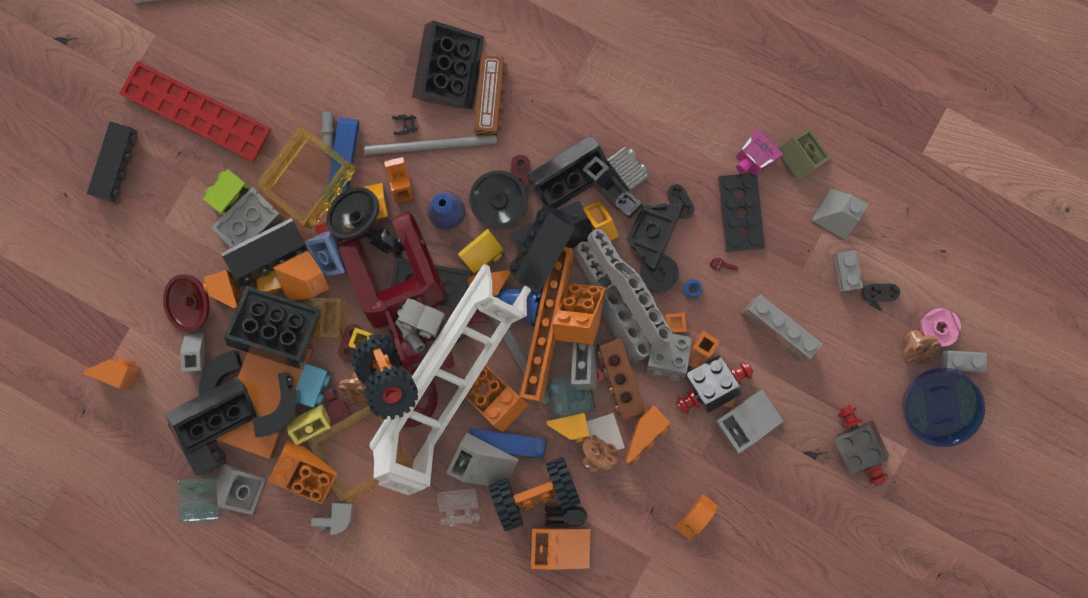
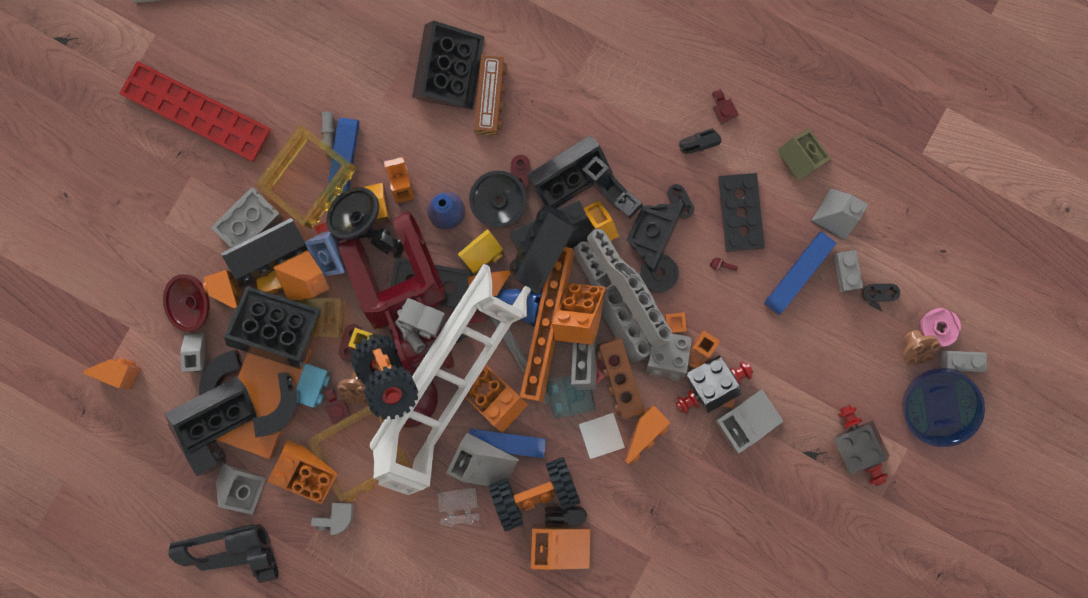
(112, 162): black brick -> none
(198, 499): clear light blue slope -> none
(225, 191): lime brick -> none
(243, 545): none -> black panel
(309, 424): light yellow brick -> none
(405, 130): black piece -> none
(430, 145): light grey piece -> none
(572, 427): light orange slope -> none
(598, 454): nougat plate -> none
(627, 168): light grey brick -> none
(696, 284): blue plate -> none
(697, 517): orange brick -> none
(700, 141): none -> black arm
(724, 109): none -> dark red plate
(757, 154): dark pink torso -> none
(800, 273): none -> blue beam
(800, 342): light grey arch -> none

